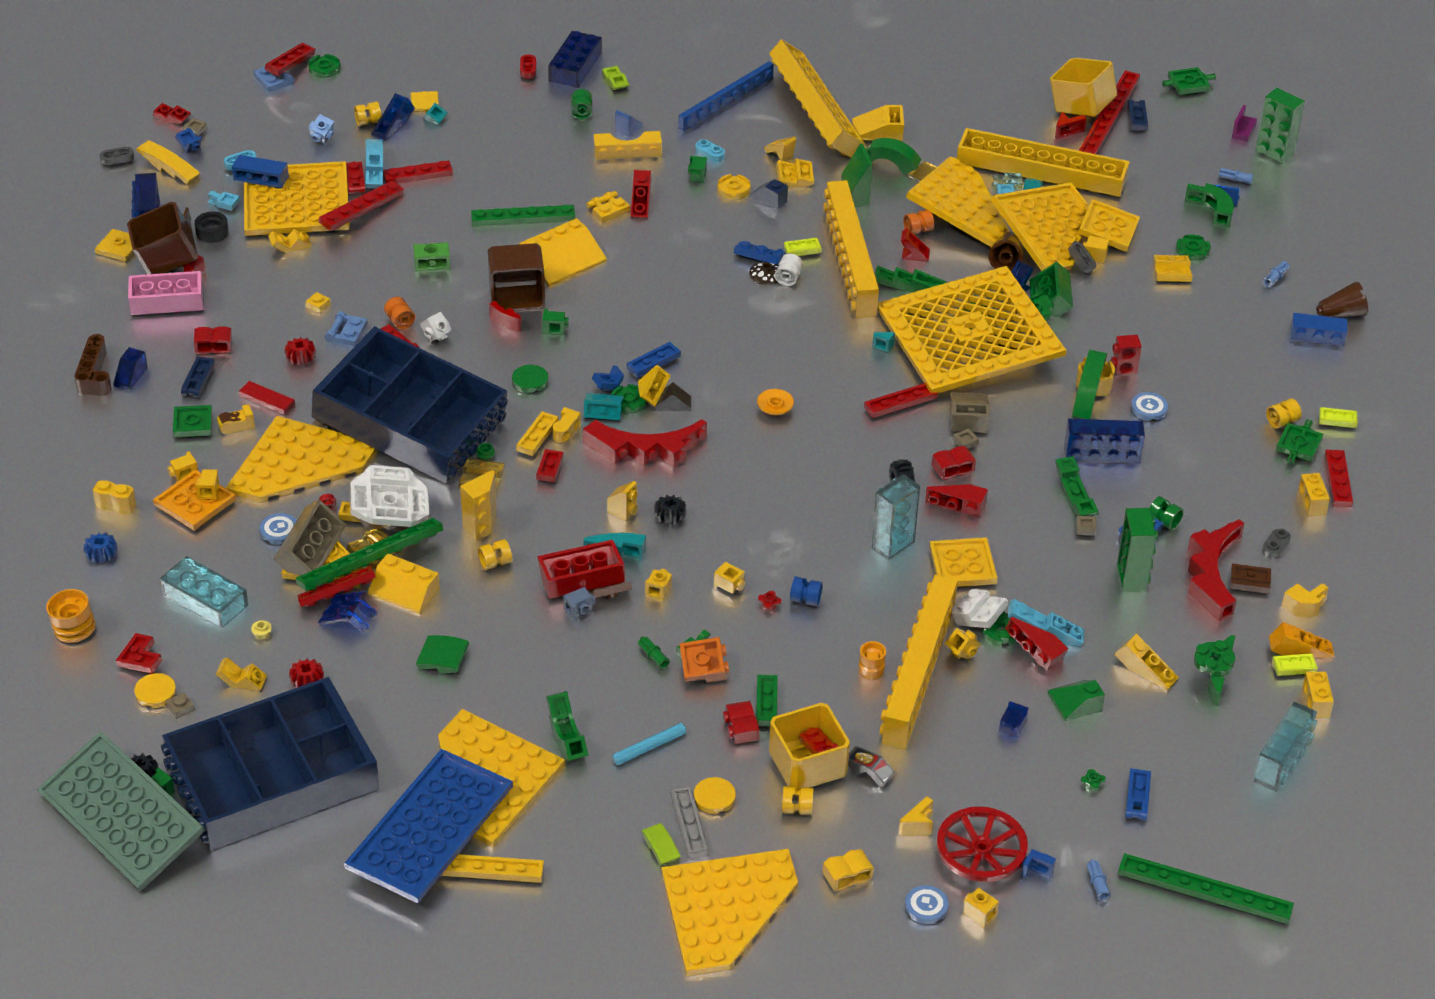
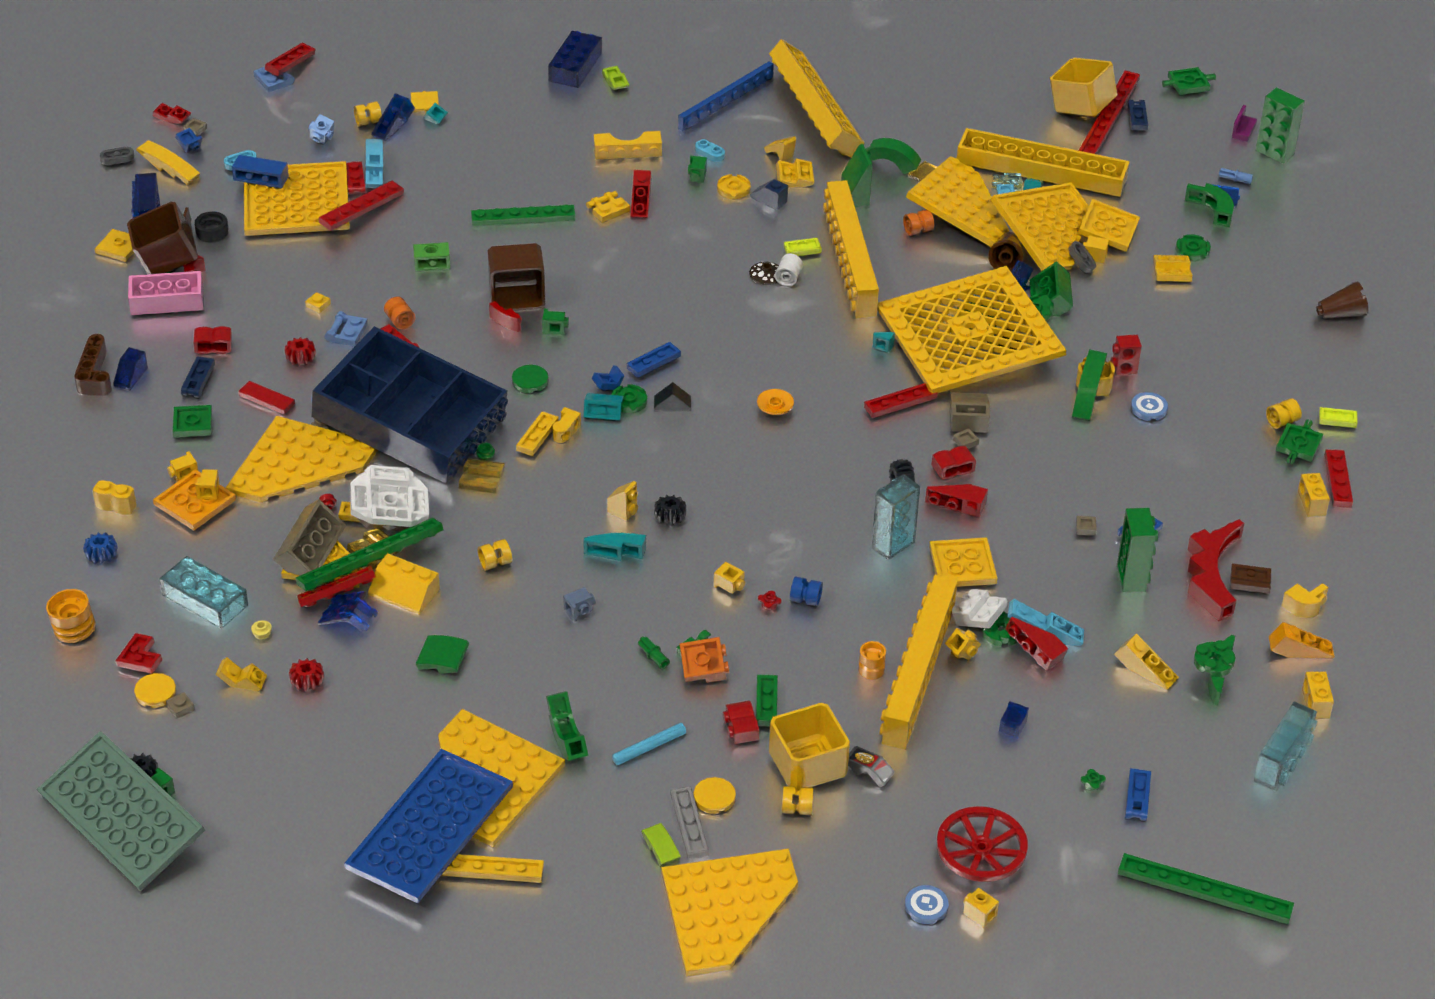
(225, 200): medium azure plate -> none
(236, 421): yellow leg -> none
(269, 763): dark blue container -> none
(276, 527): medium blue tile -> none
(293, 242): yellow slope -> none
(324, 66): green tile -> none
(418, 172): red plate -> none
(436, 327): white brick -> none
(479, 505): yellow slope -> none
(528, 66): red plate -> none
(549, 465): red plate -> none
(567, 251): yellow slope -> none
(581, 104): green wheel -> none
(581, 567): red slope -> none
(611, 591): reddish brown plate -> none
(626, 124): blue slope -> none
(643, 448): red arch -> none
(653, 384): yellow slope -> none
(659, 579): yellow brick -> none
(759, 252): blue plate -> none
(816, 741): red plate -> none
(847, 870): yellow brick -> none
(881, 123): yellow slope -> none
(905, 280): green slope -> none
(913, 248): red slope -> none
(917, 820): yellow slope -> none
(1039, 863): blue bracket -> none
(1069, 126): red slope -> none
(1074, 488): green slope -> none
(1078, 699): green slope -> none
(1098, 880): medium blue axle -> none
(1104, 440): clear blue brick -> none
(1166, 512): green wheel -> none
(1276, 274): medium blue axle -> none
(1276, 543): dark grey plate -> none
(1294, 664): neon yellow plate -> none
(1318, 329): blue brick -> none

